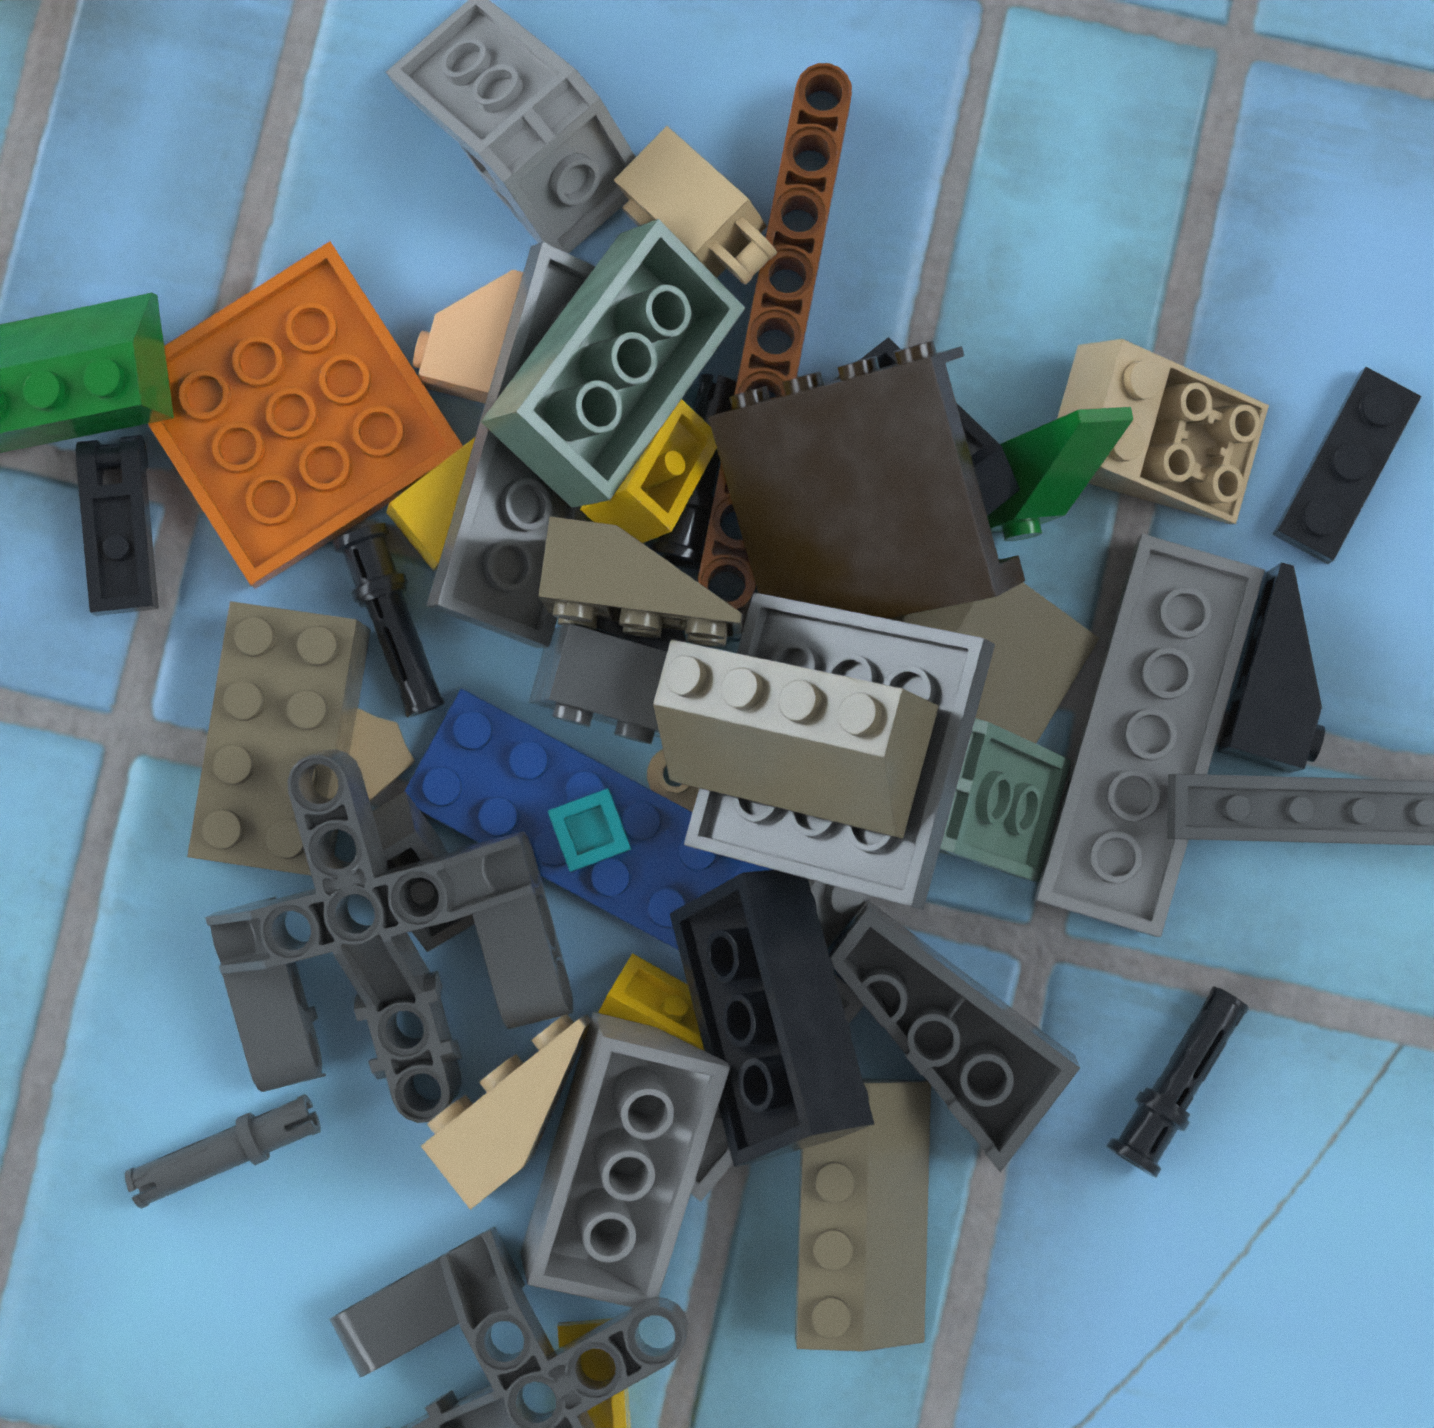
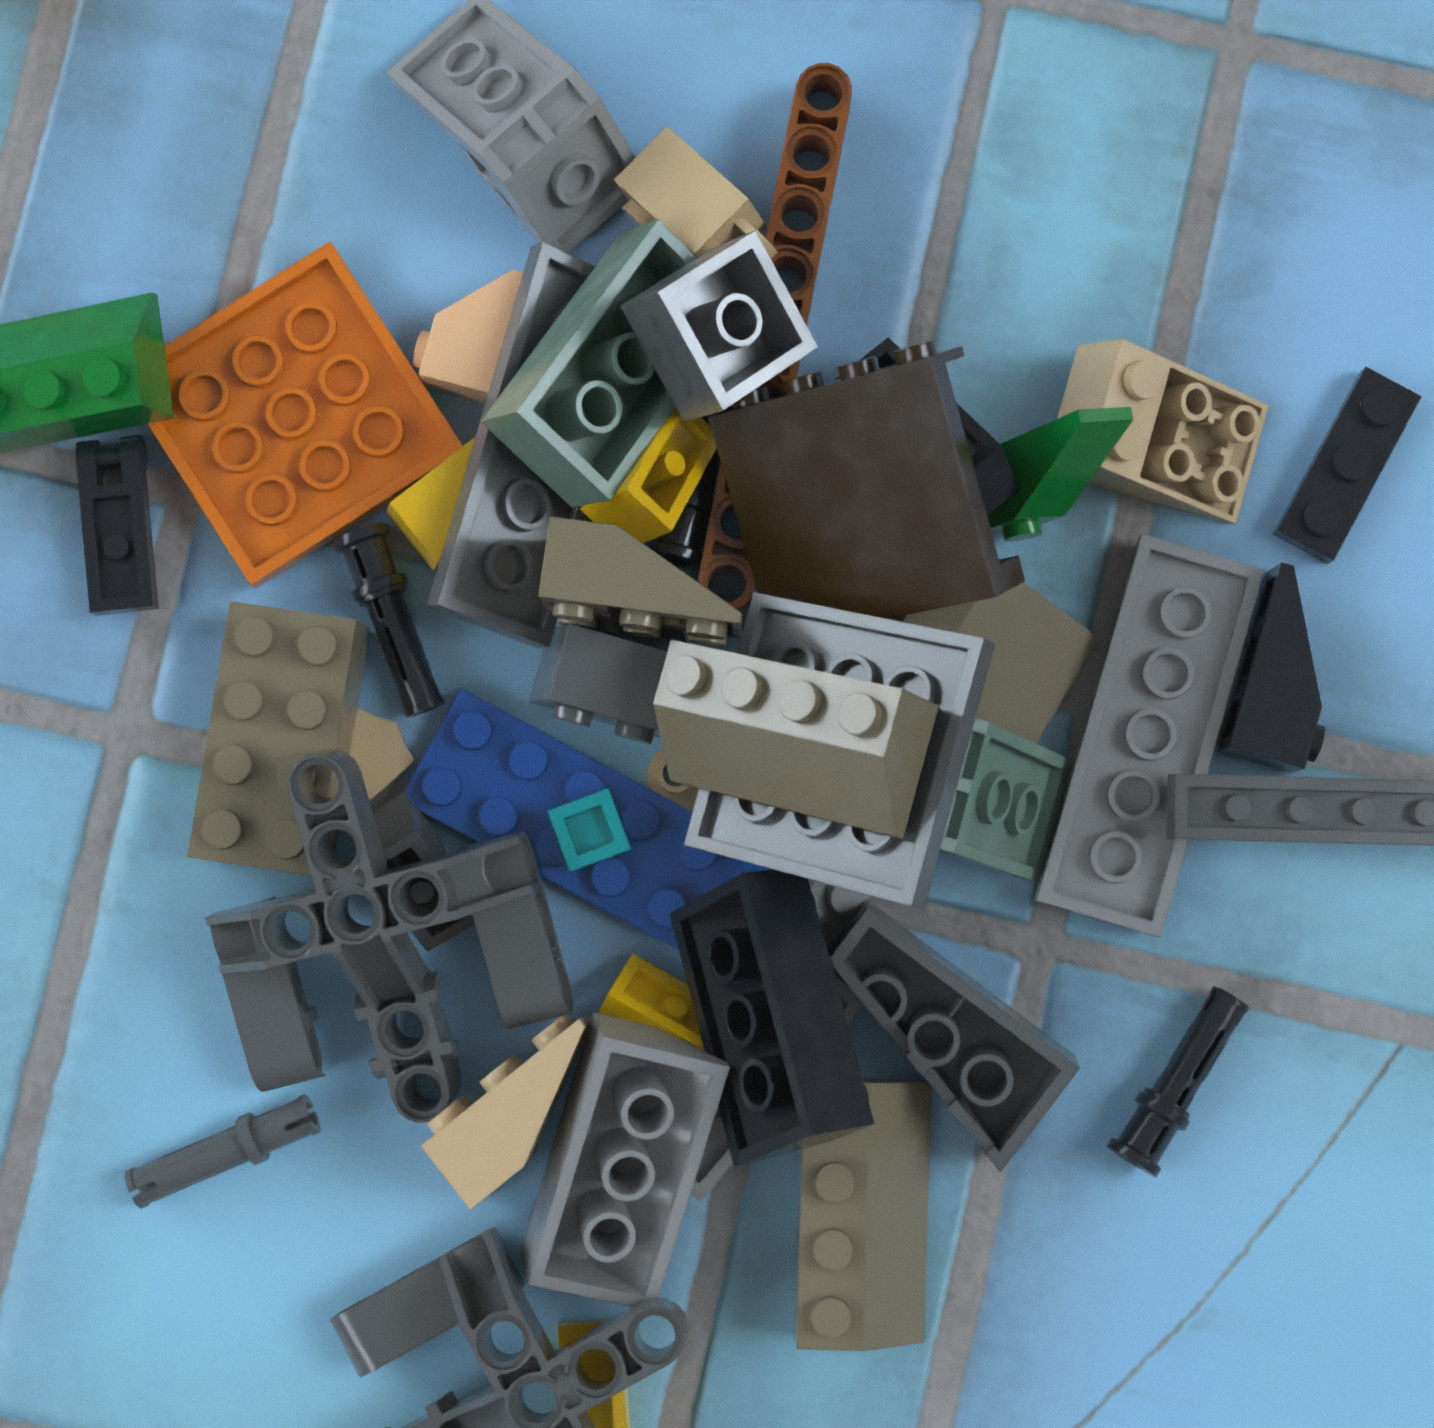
(719, 327): none -> flat silver brick

